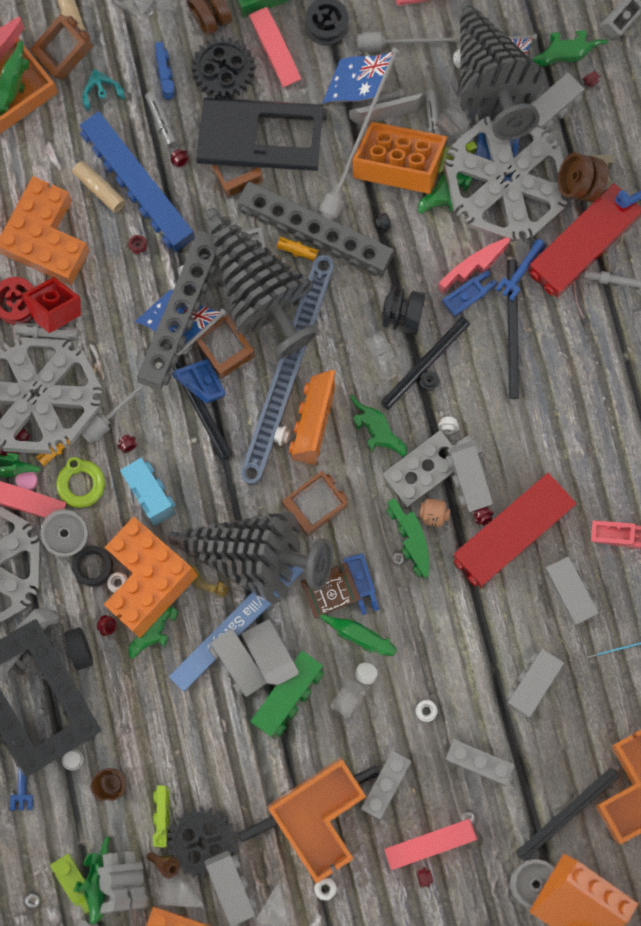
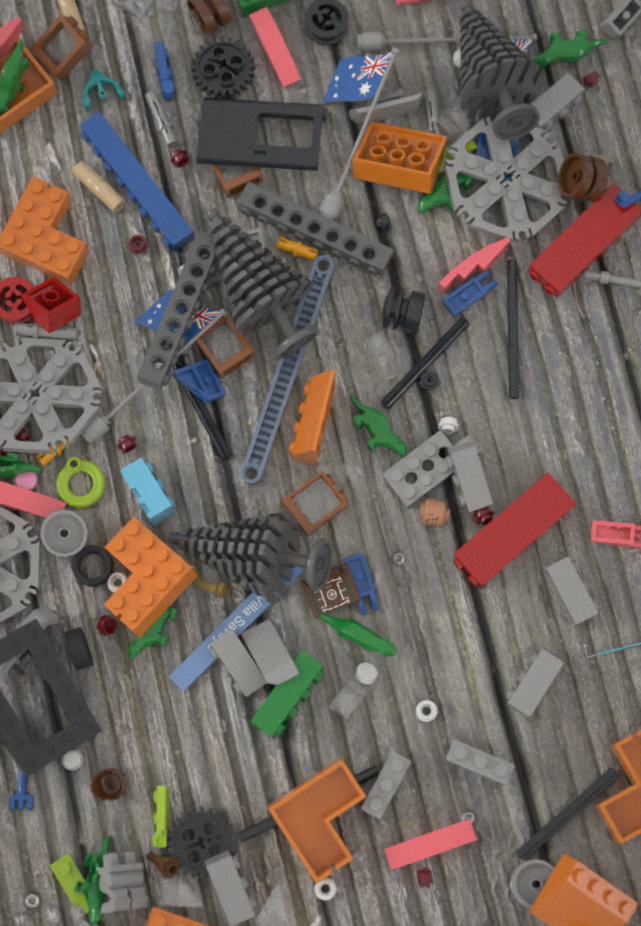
(282, 435): white plate -> none
(415, 545): green slope -> none
(538, 247): blue hinge -> none

